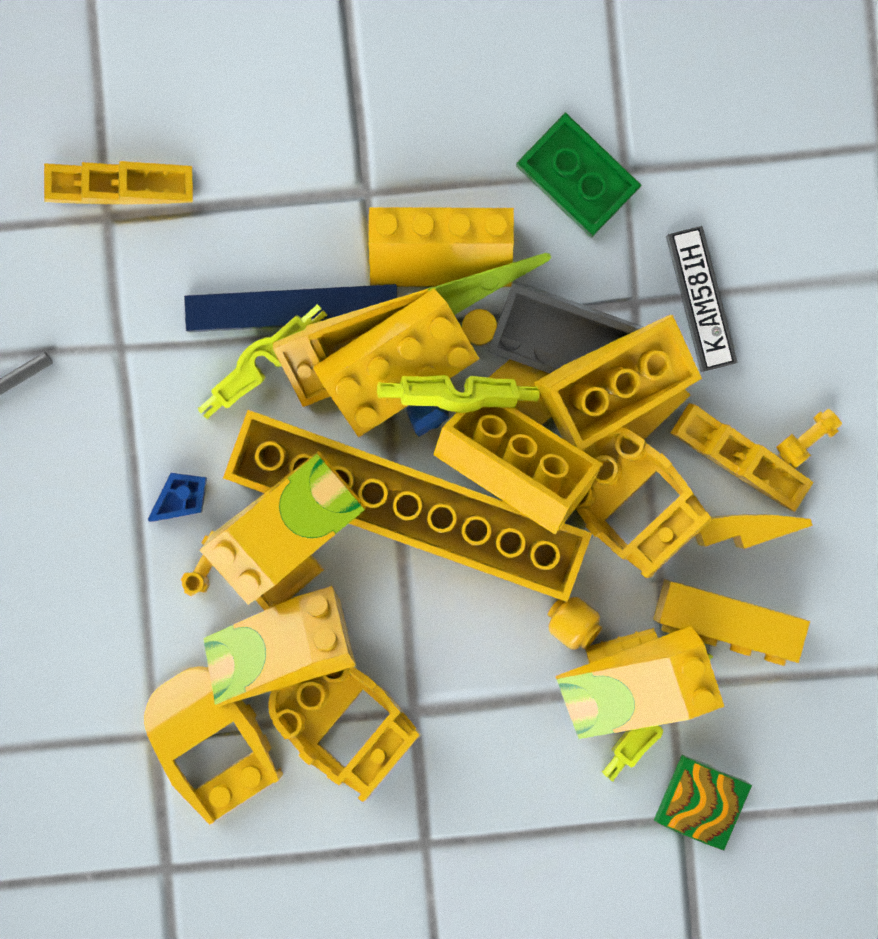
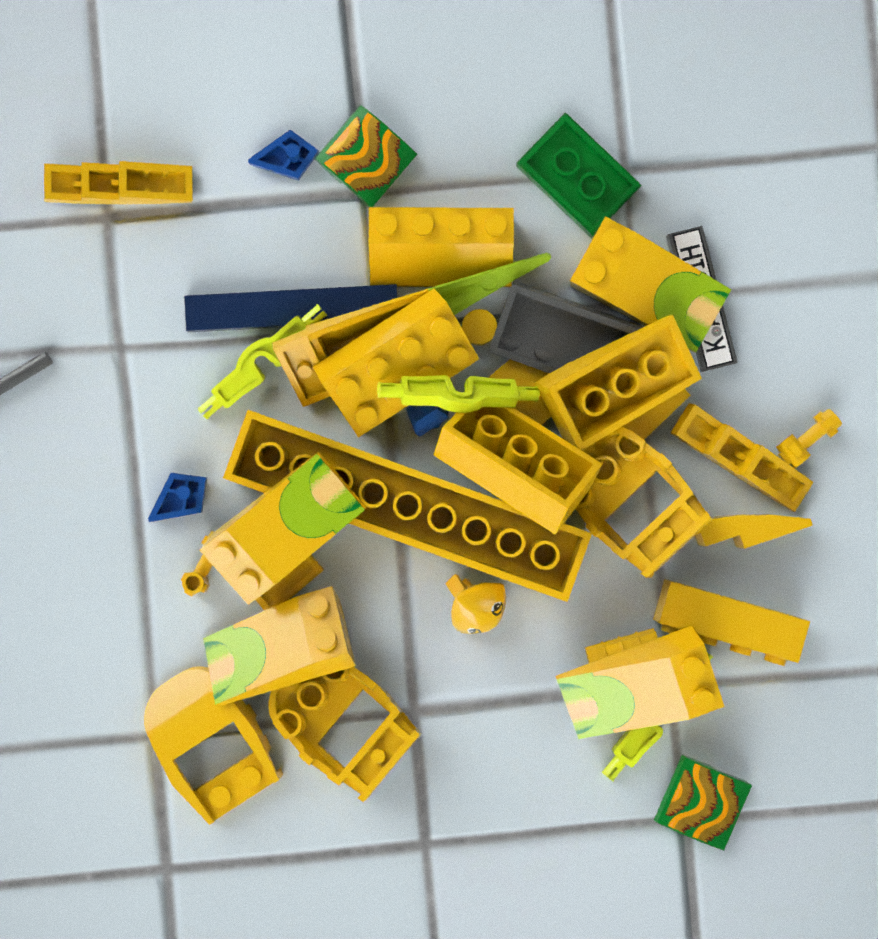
(286, 156): none -> blue piece
(365, 156): none -> slope
(476, 606): none -> yellow piece
(574, 623): yellow head -> none
(648, 282): none -> yellow slope

